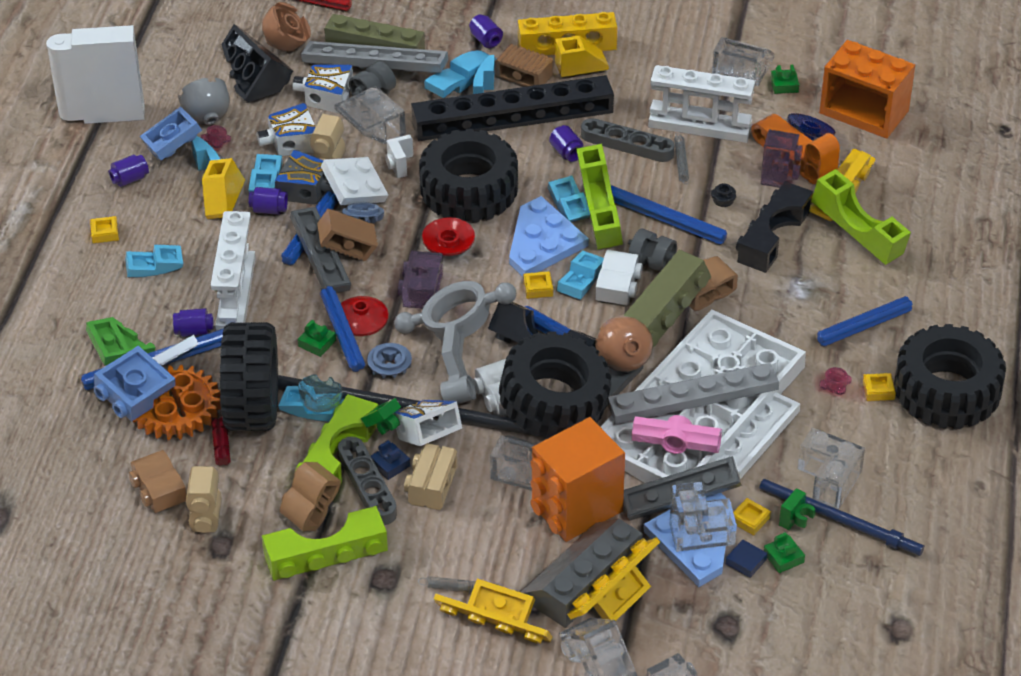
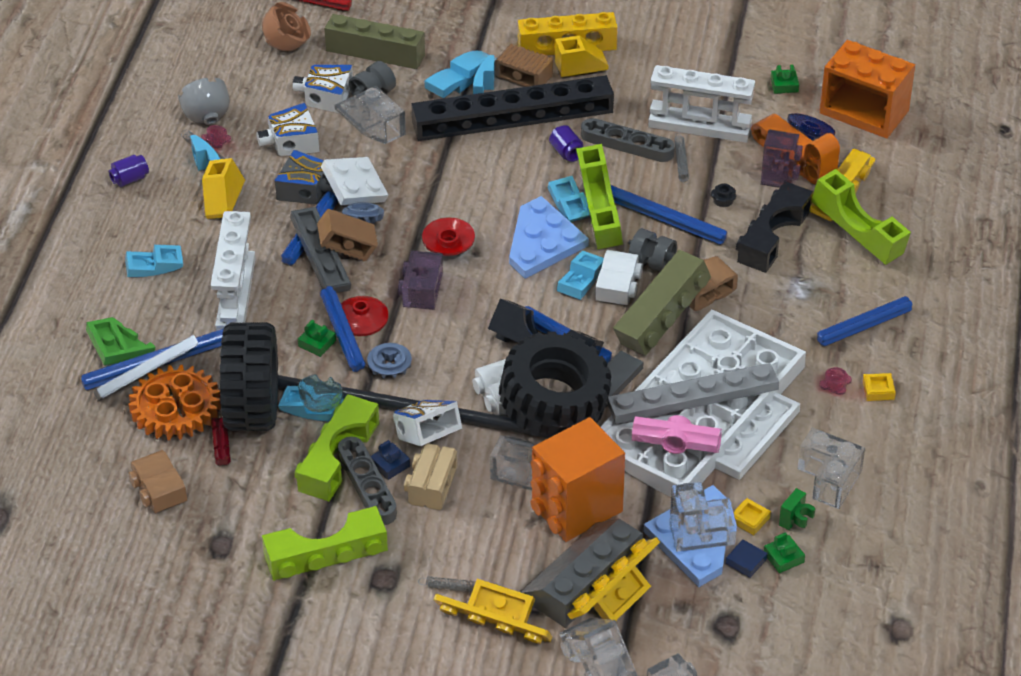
(97, 75): white piece -> none
(104, 229): yellow tile -> none
(132, 383): medium blue plate -> none
(171, 134): medium blue plate -> none
(192, 322): dark purple brick -> none
(203, 499): tan brick -> none
(253, 66): black wedge -> none
(265, 171): medium azure slope -> none
(268, 200): dark purple brick -> none
(309, 496): medium nougat brick -> none
(327, 138): tan brick -> none
(365, 55): light grey plate -> none
(383, 416): green tile -> none
(397, 152): white bracket -> none
(460, 385): light grey piece -> none
(468, 196): black tyre -> none
(485, 31): dark purple brick -> none
(538, 285): yellow tile -> none
(624, 343): nougat cylinder -> none
(656, 495): dark grey tile -> none
(741, 60): clear slope -> none
(892, 538): dark blue bar -> none
(943, 400): black tyre -> none

